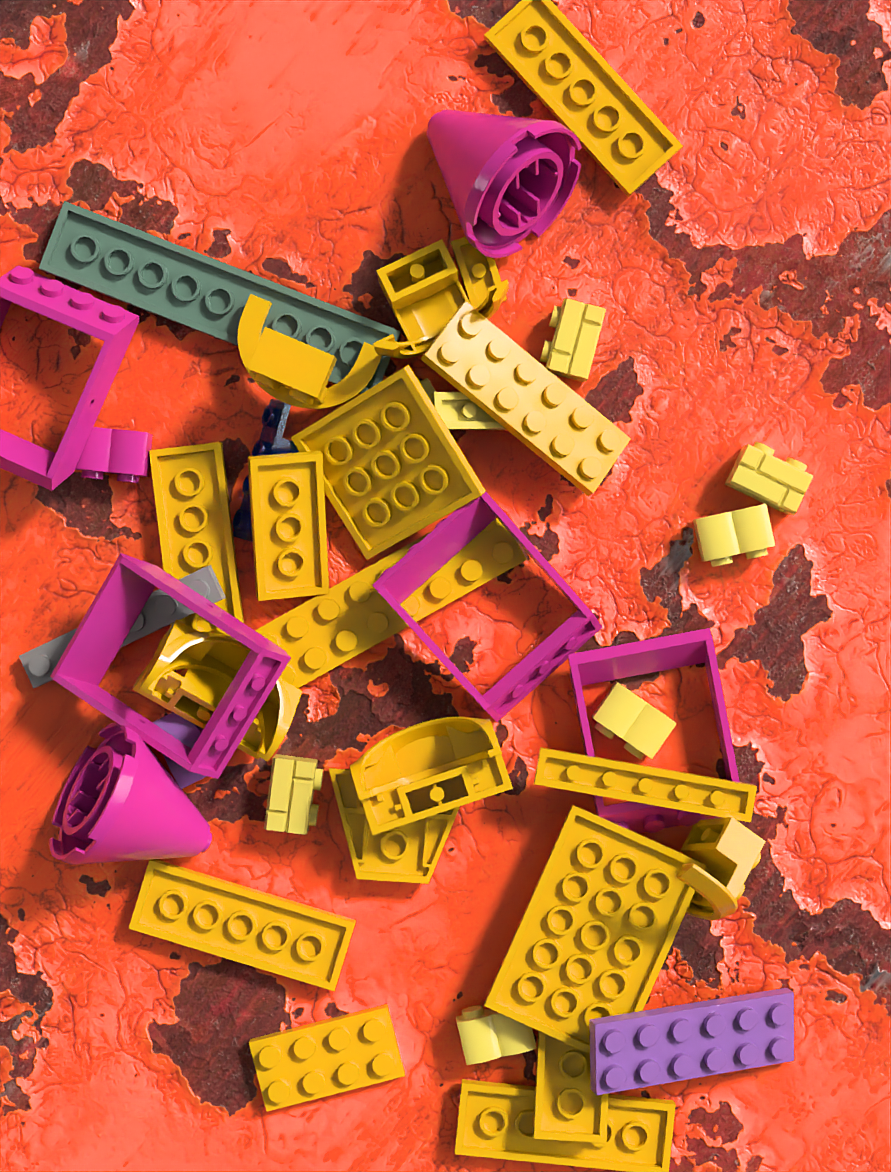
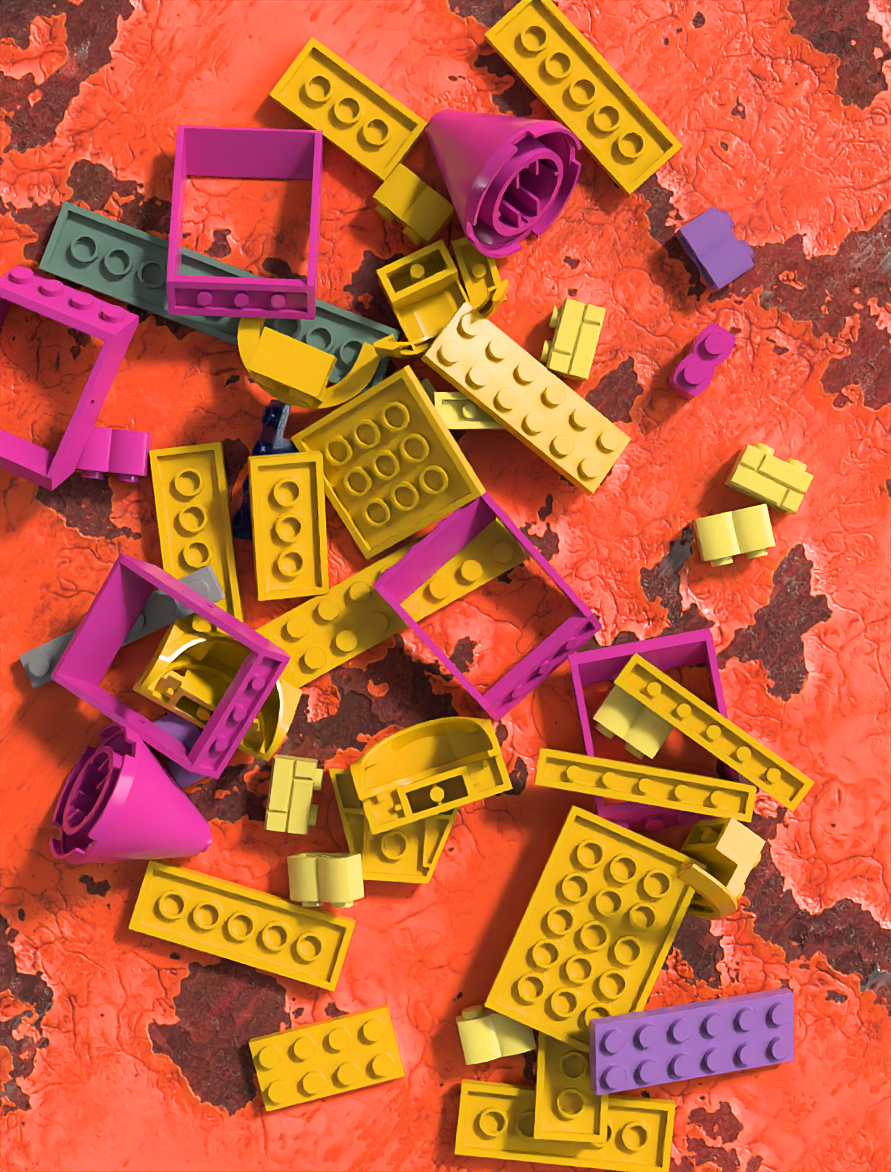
(247, 155): none -> dark pink window
(325, 878): none -> light yellow brick
(349, 109): none -> yellow plate
(413, 205): none -> yellow brick
(697, 369): none -> dark pink brick
(714, 732): none -> yellow plate
(715, 248): none -> medium lavender brick

